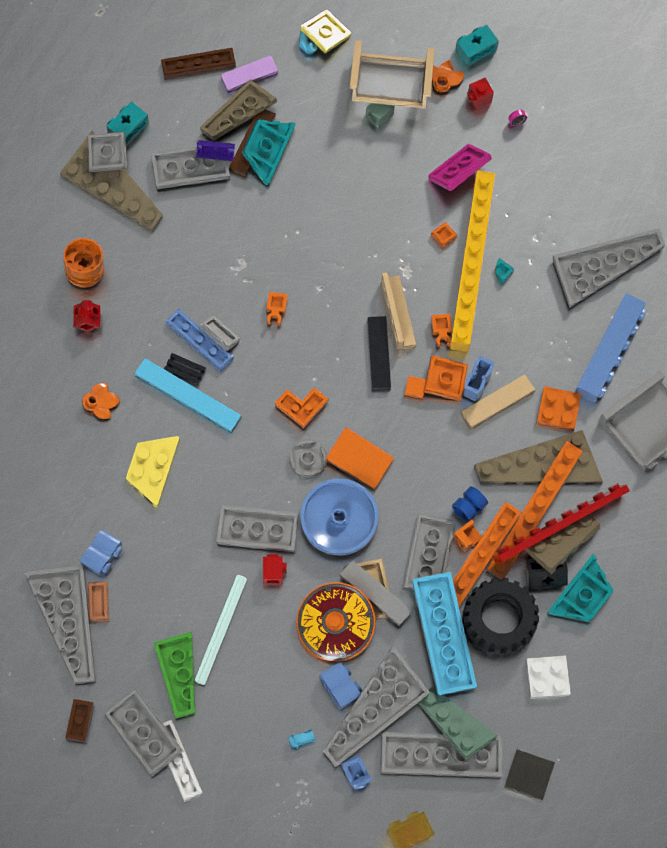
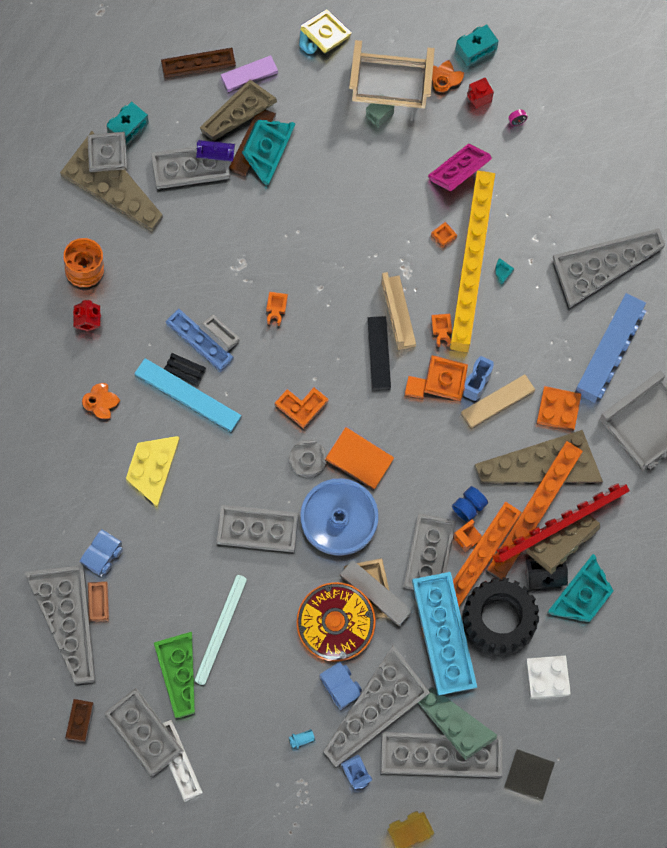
(273, 569): red brick -> none

